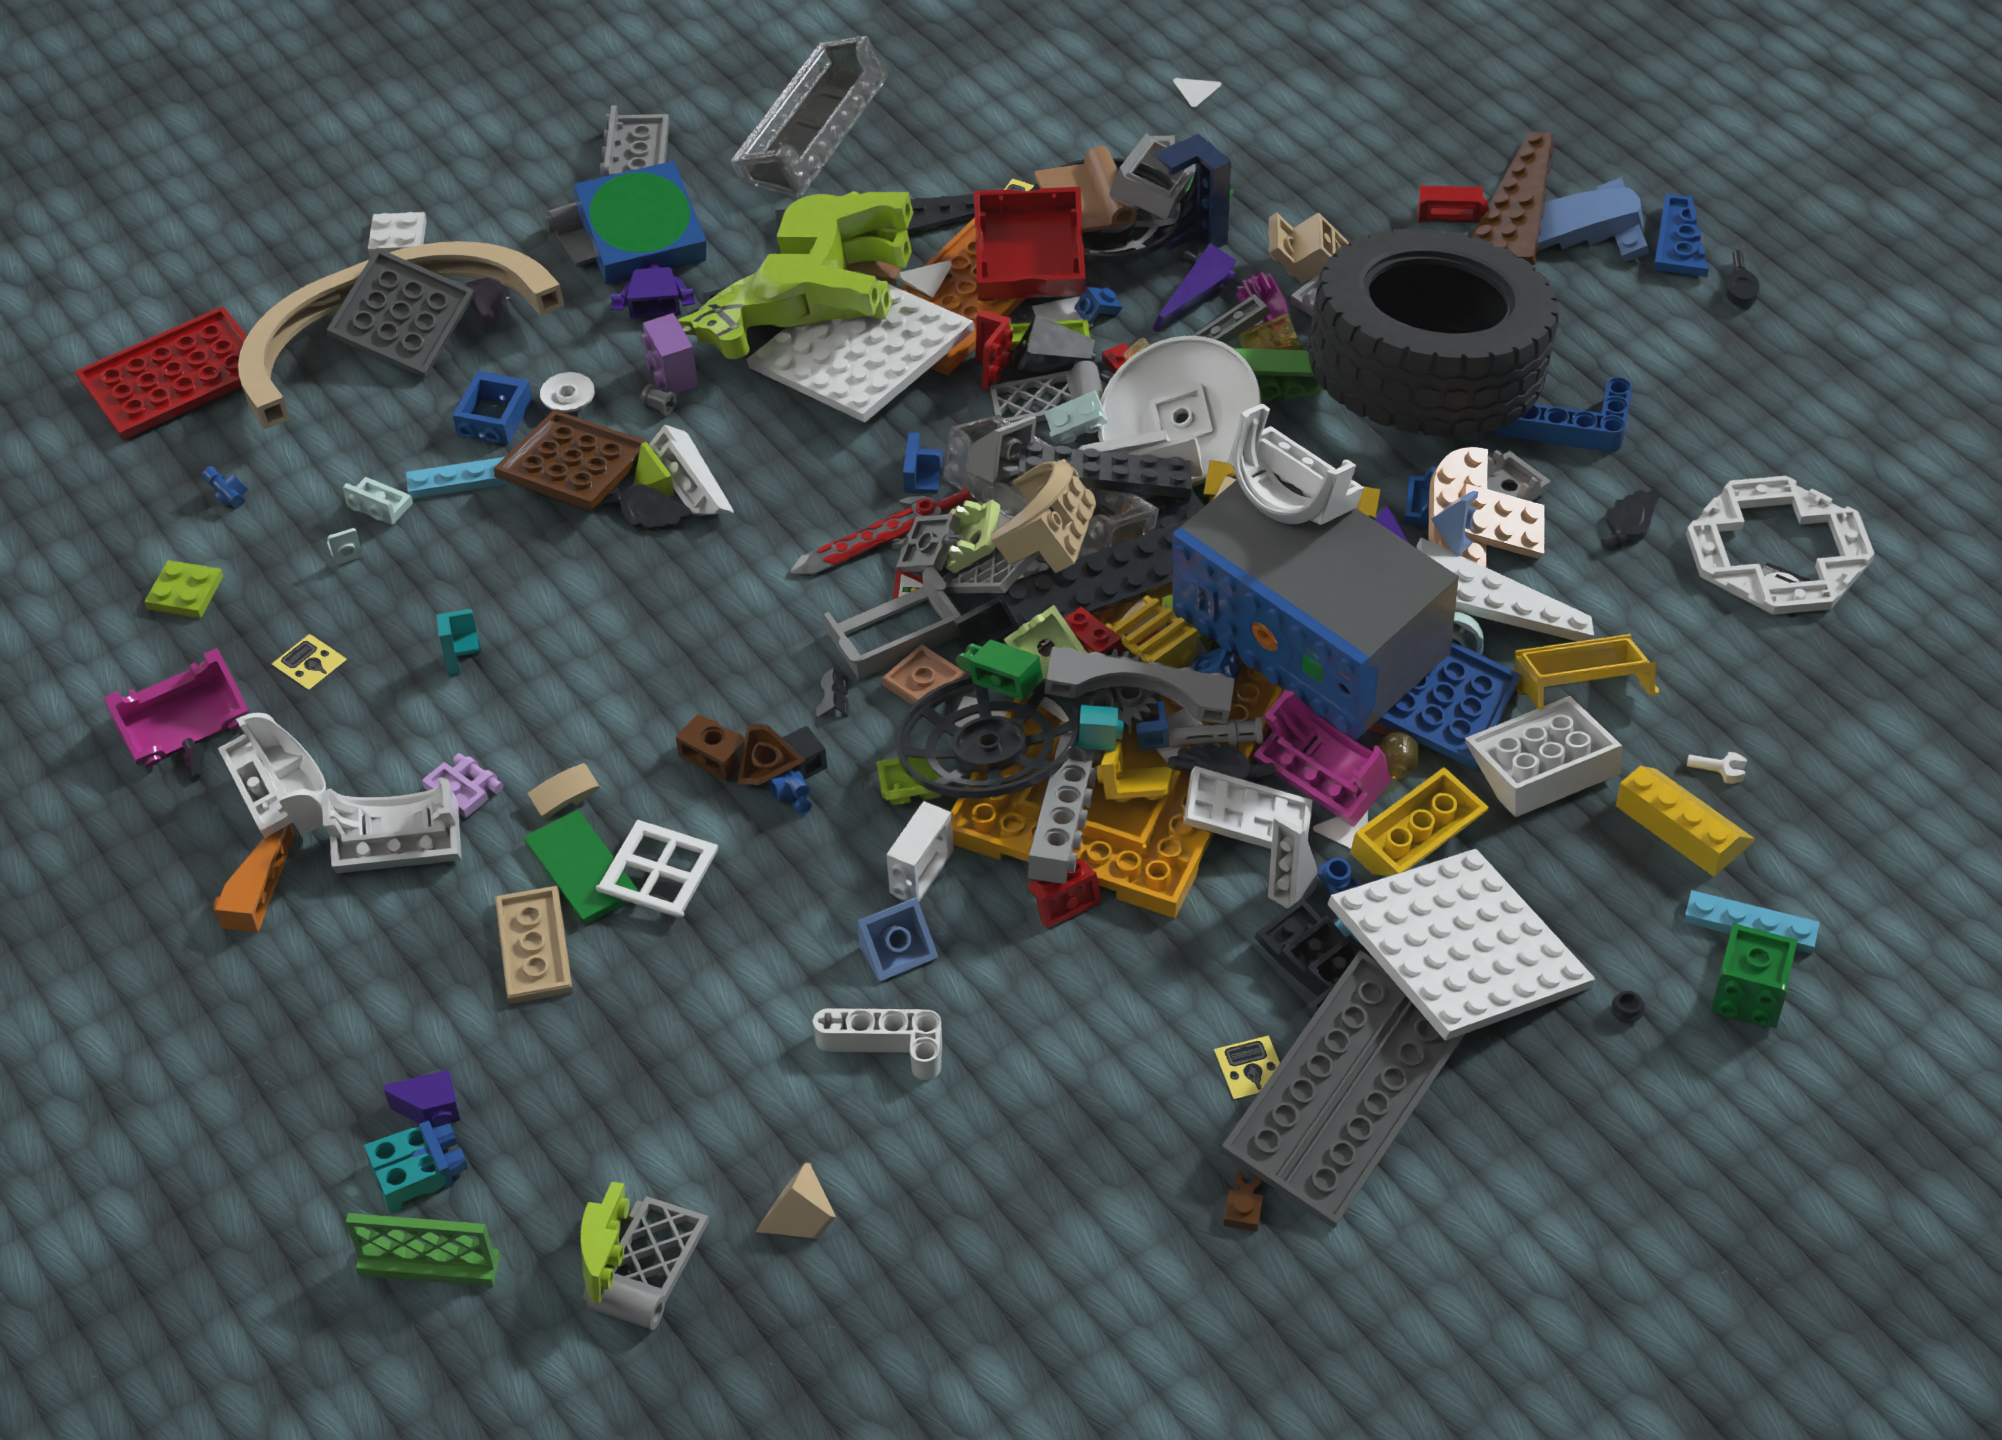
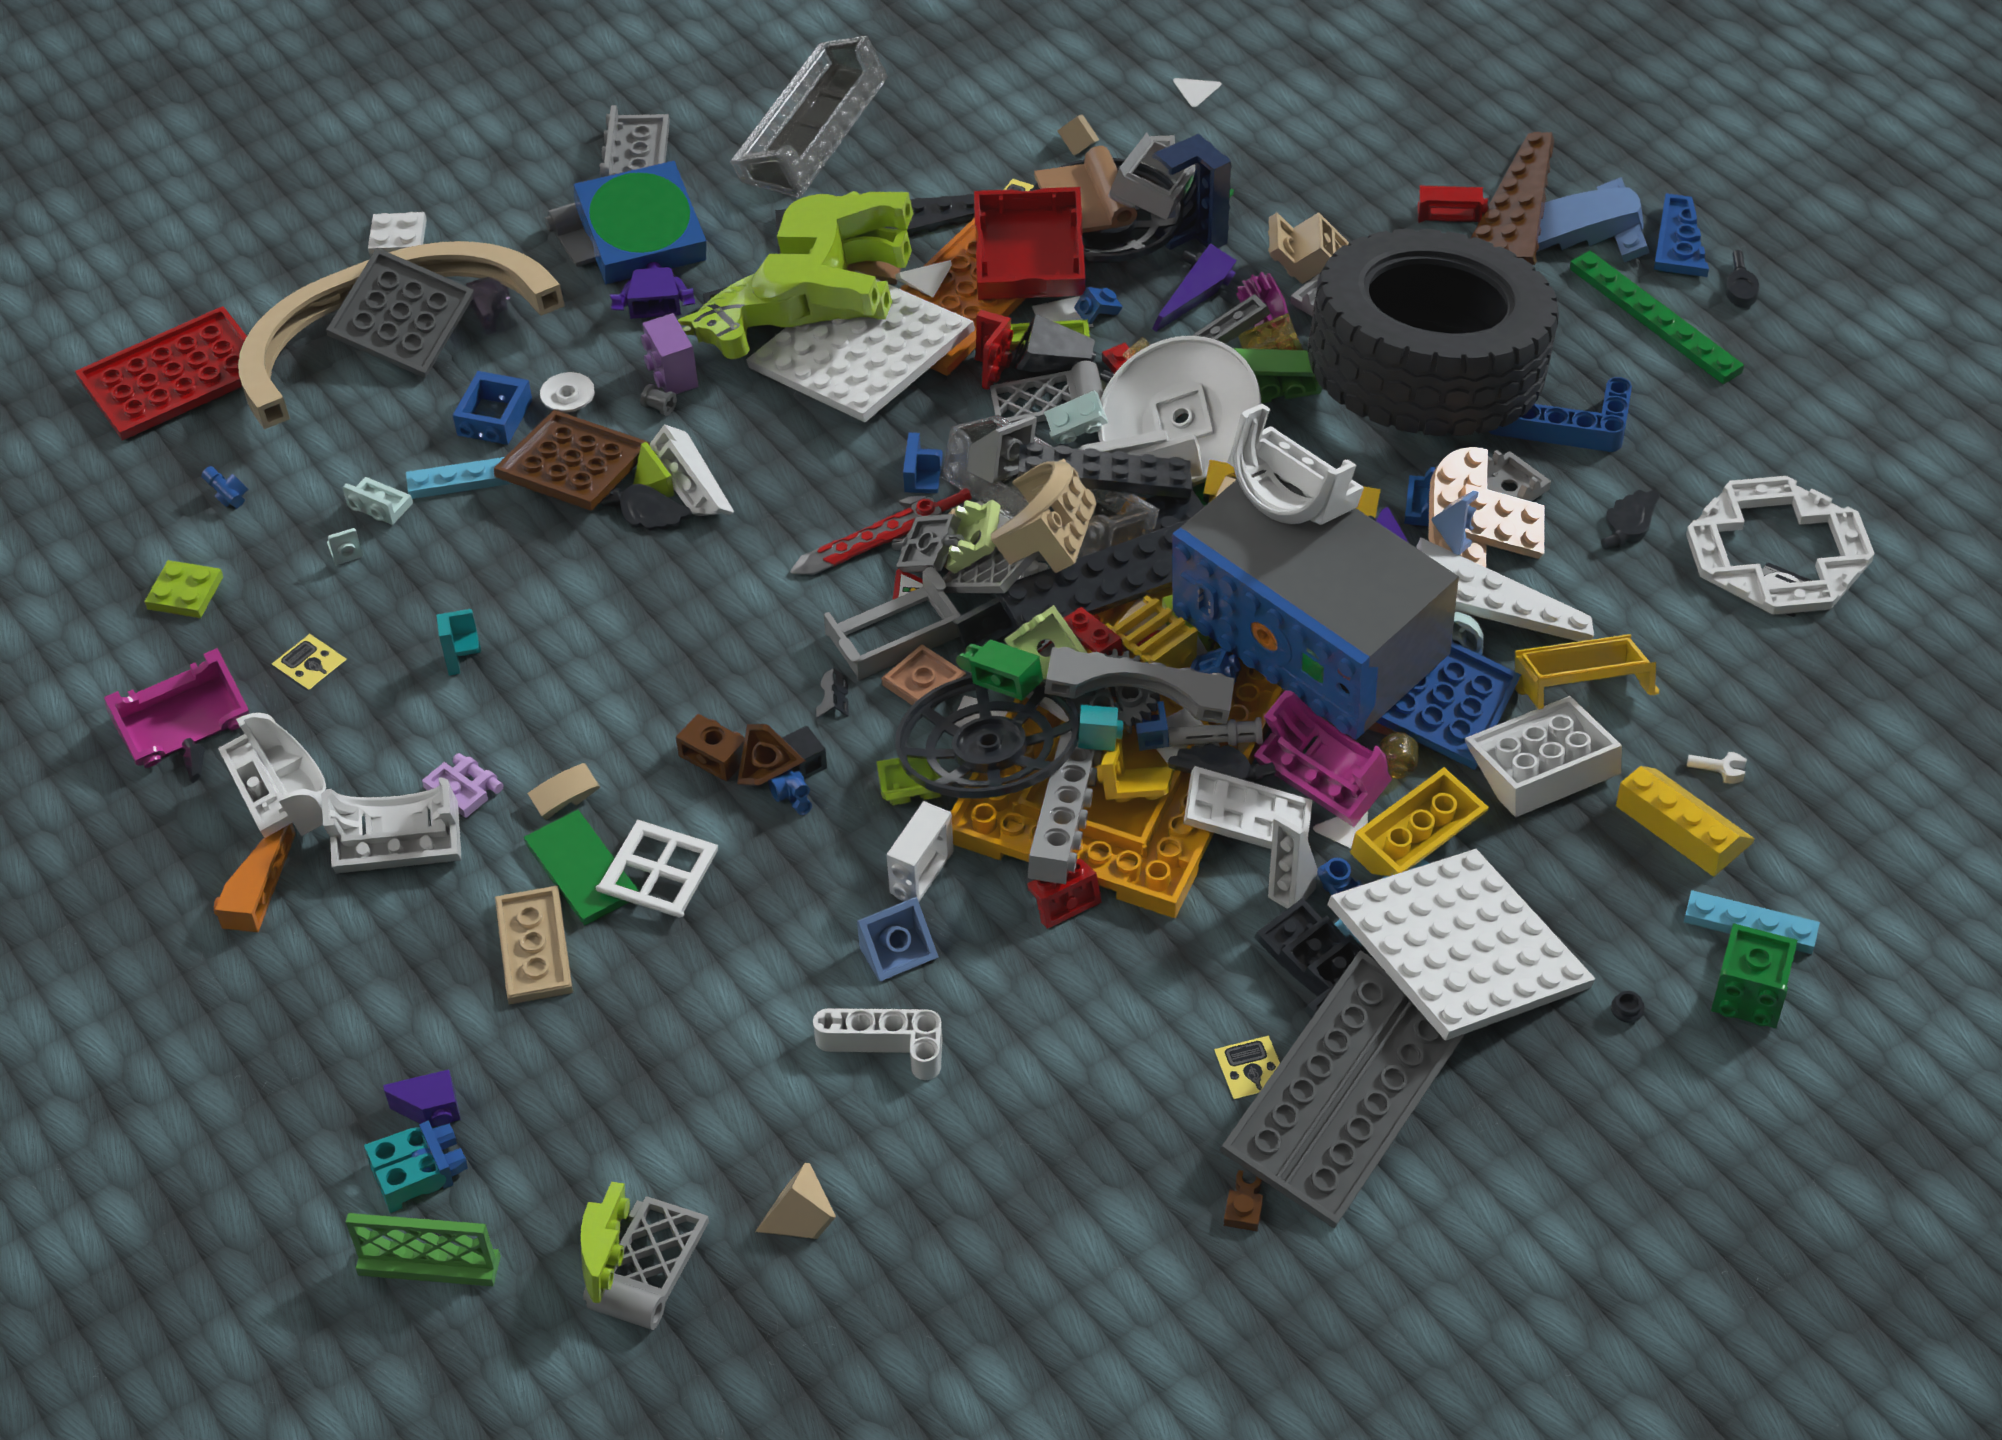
(1078, 134): none -> tan panel
(1657, 317): none -> green plate

